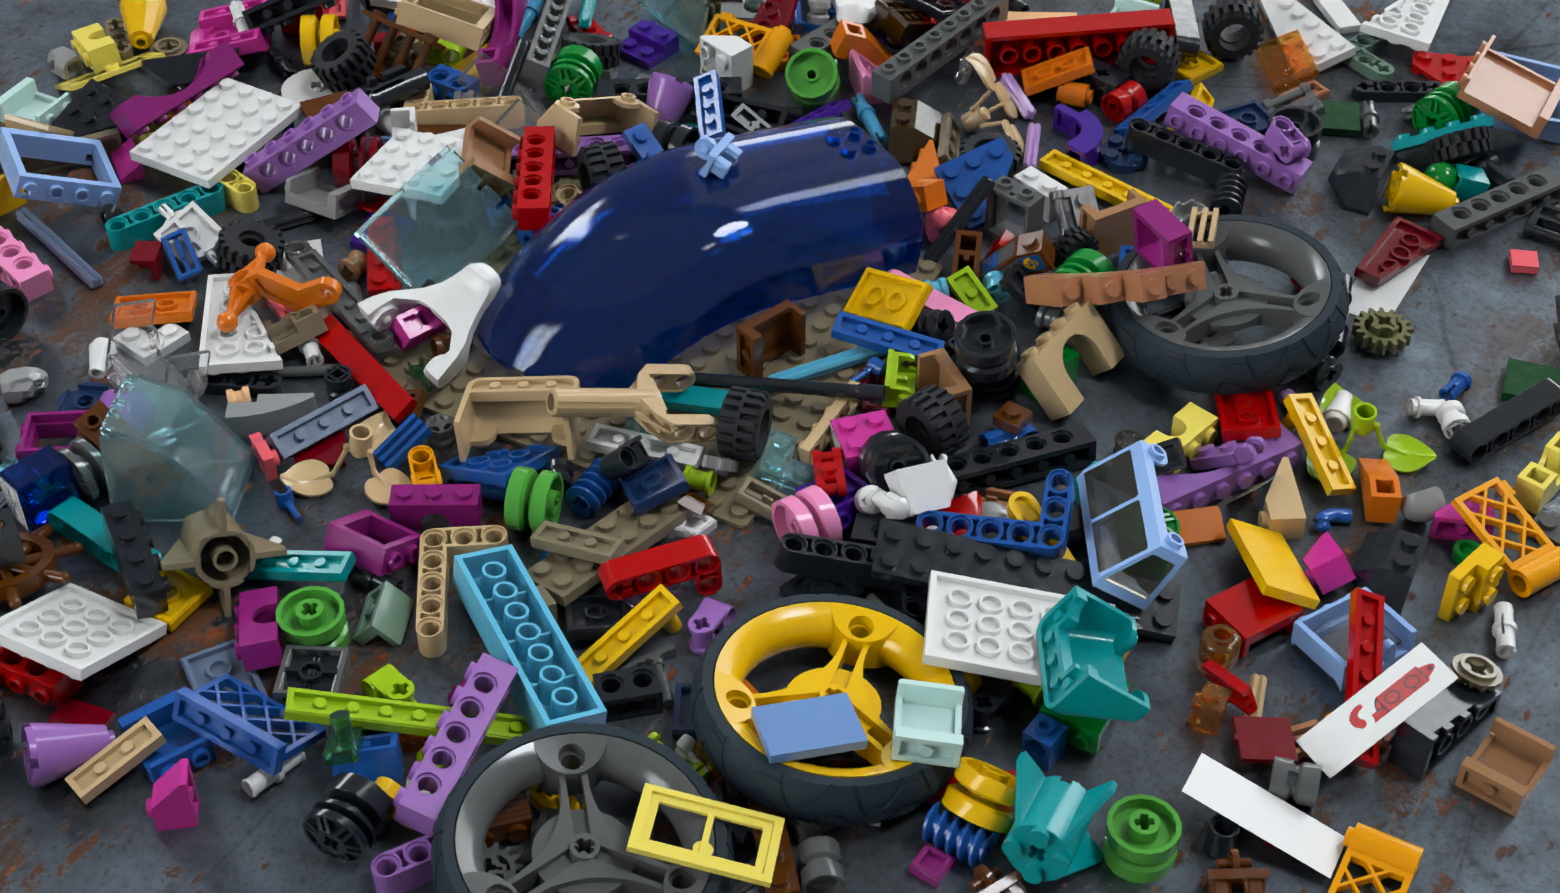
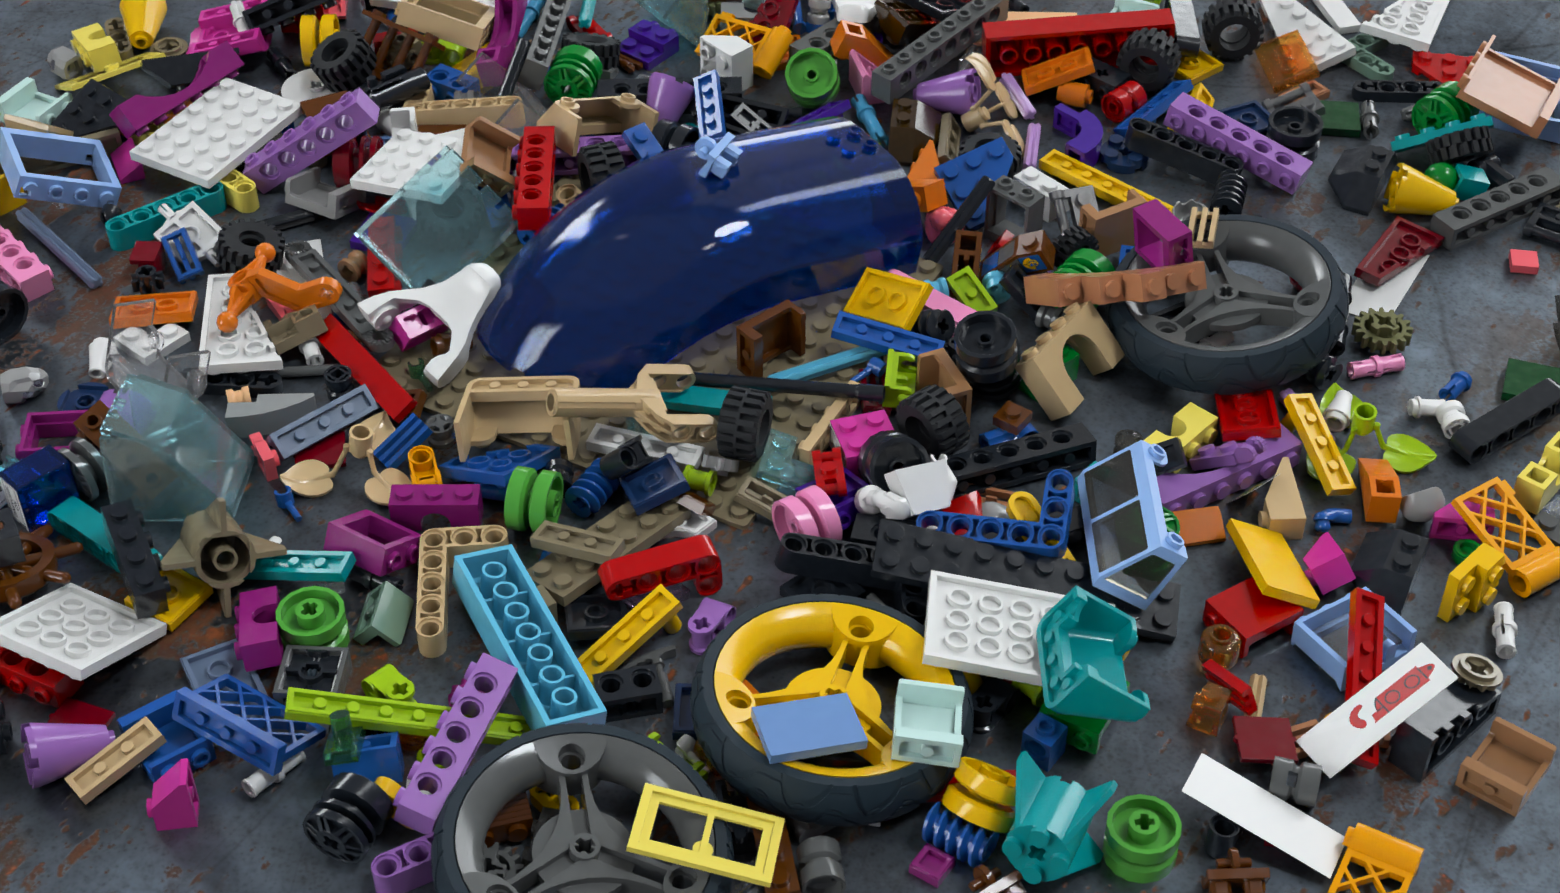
(147, 280): none -> black gear
(629, 64): none -> reddish brown piece
(951, 92): none -> medium lavender cone
(1284, 140): medium lavender piece -> none
(1375, 366): none -> bright pink pin

